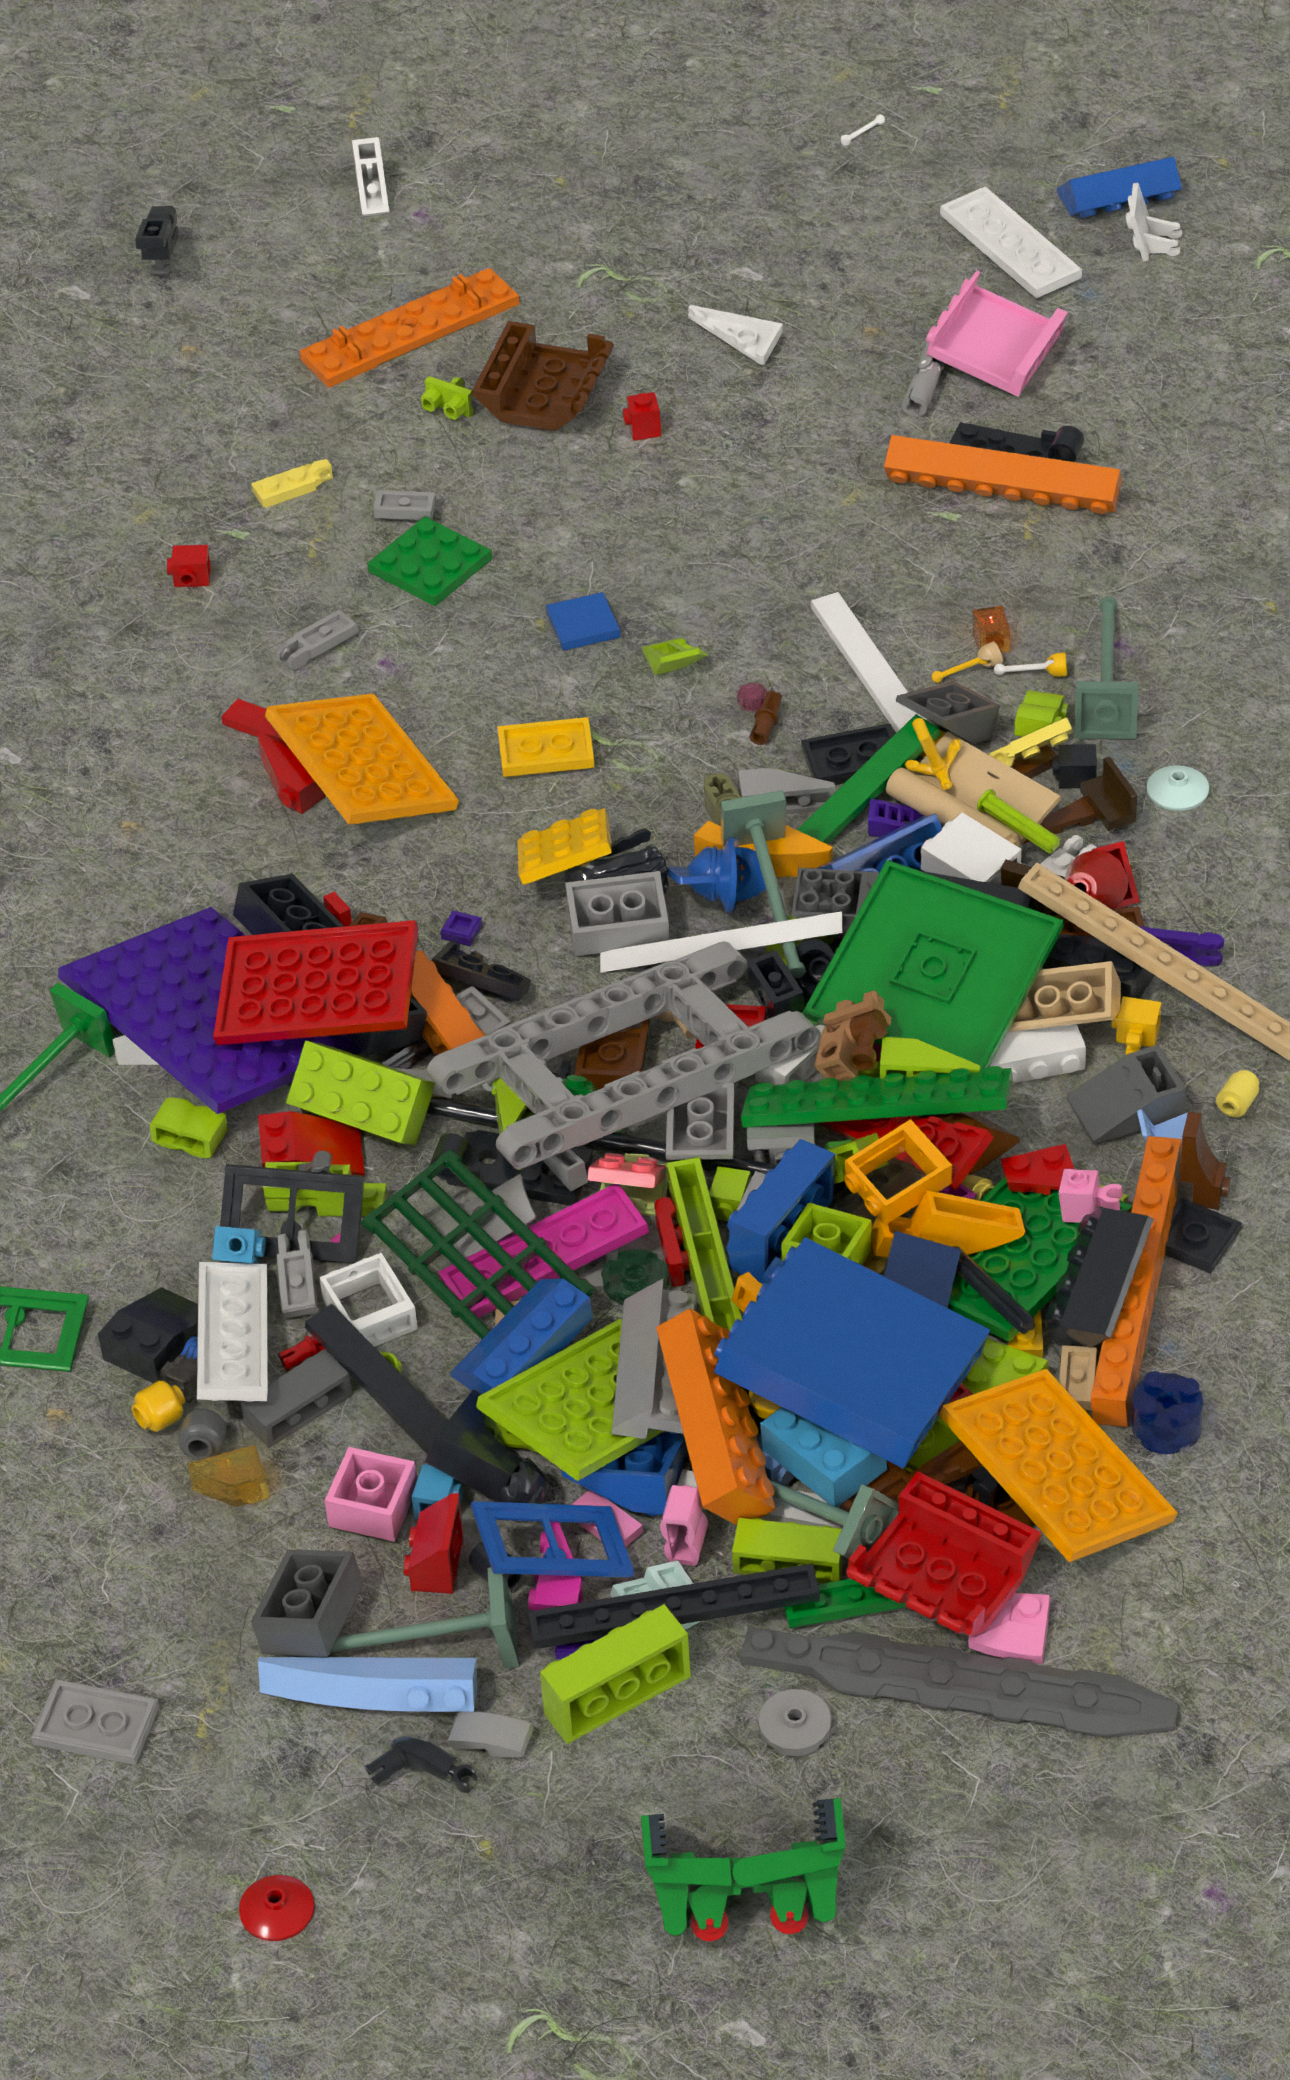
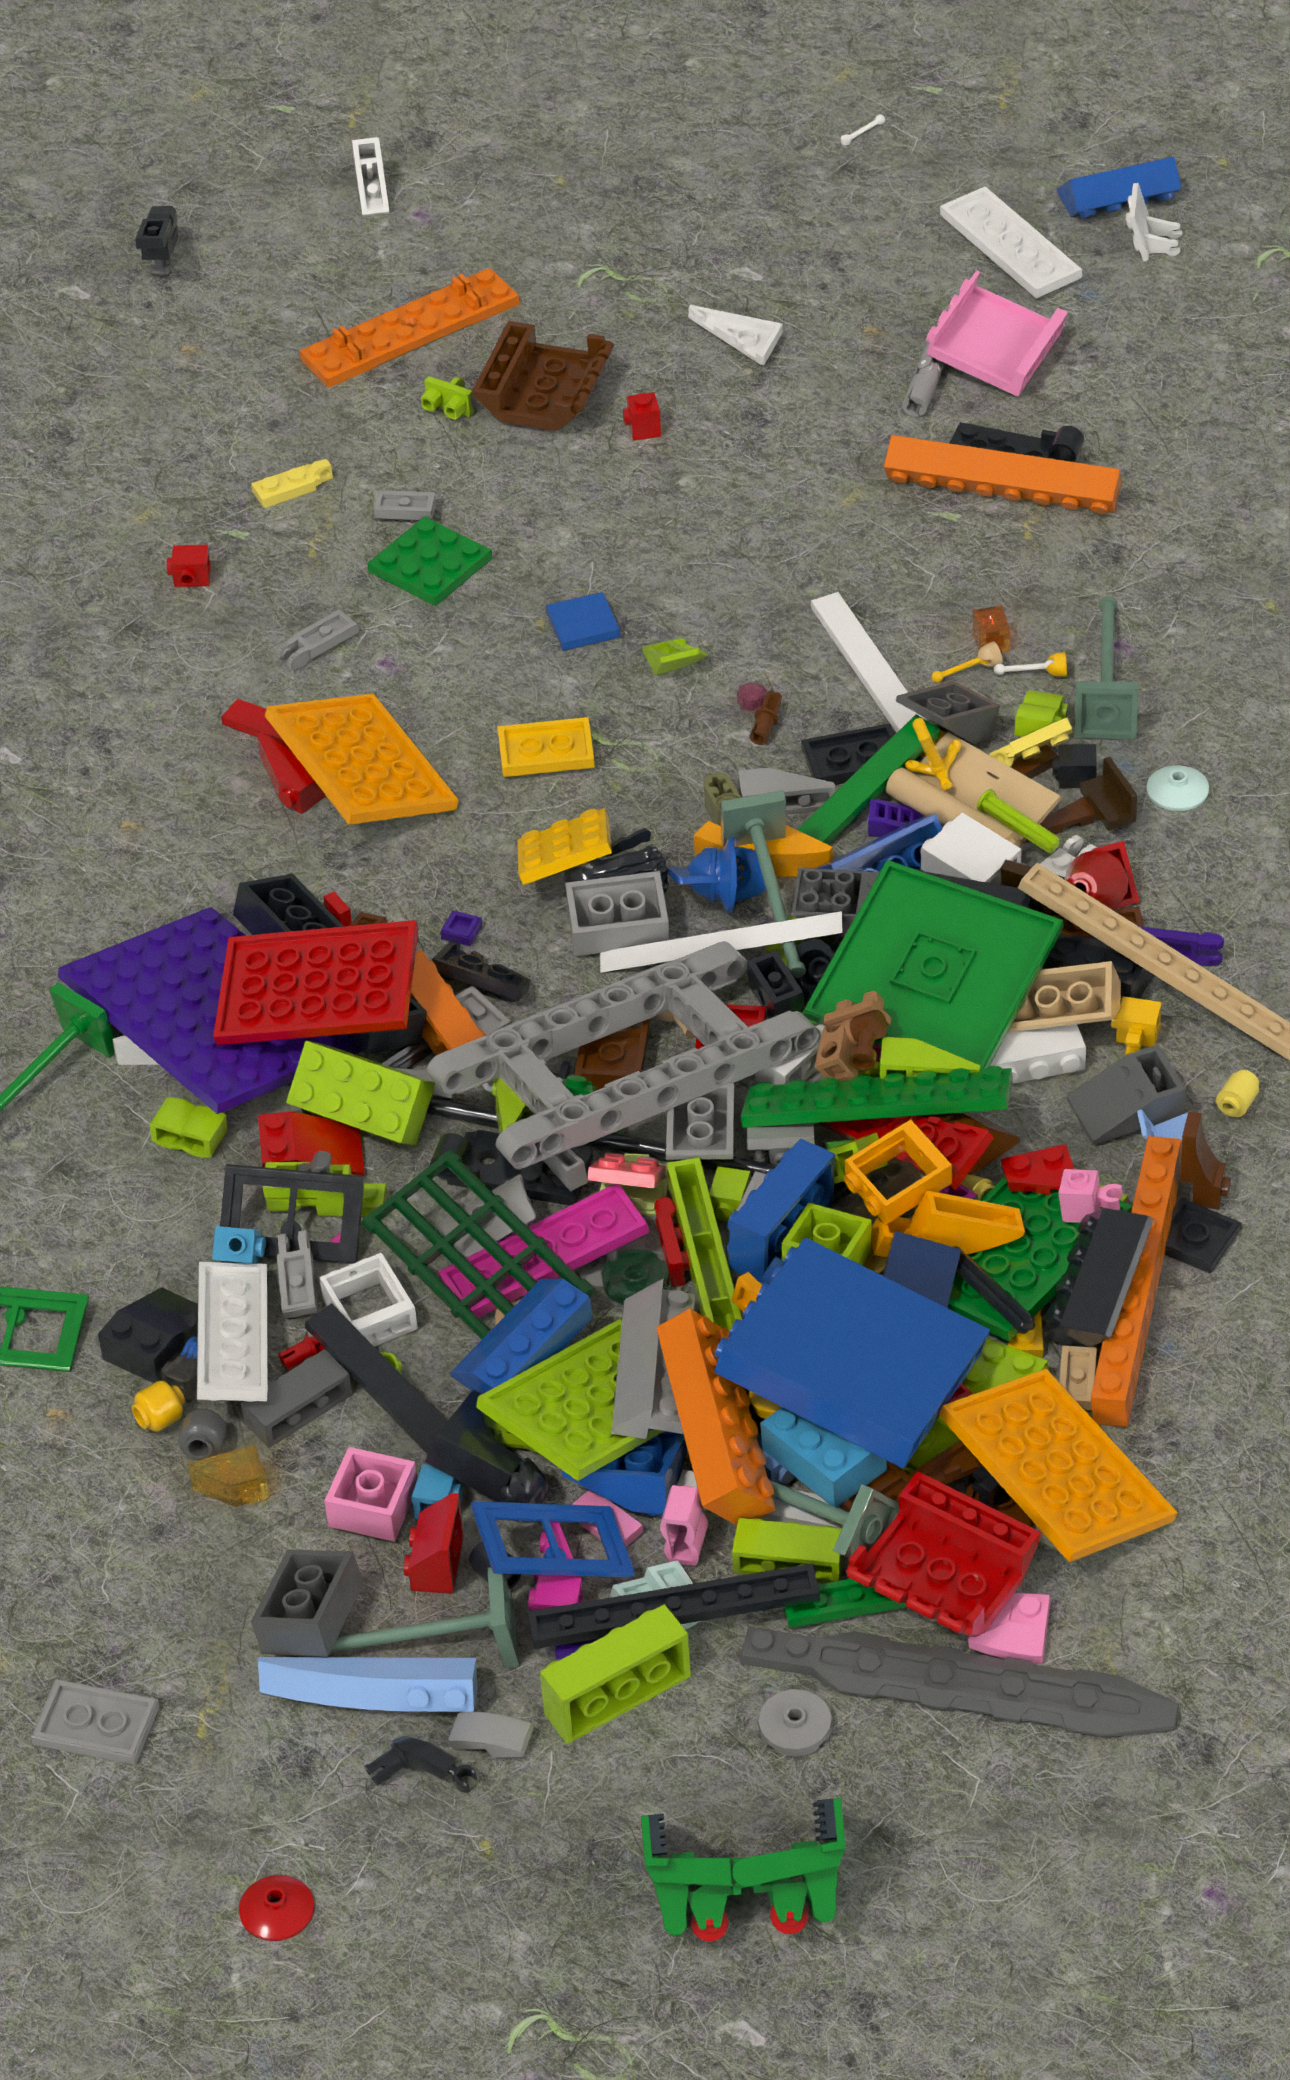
(1167, 1412): clear blue brick -> none

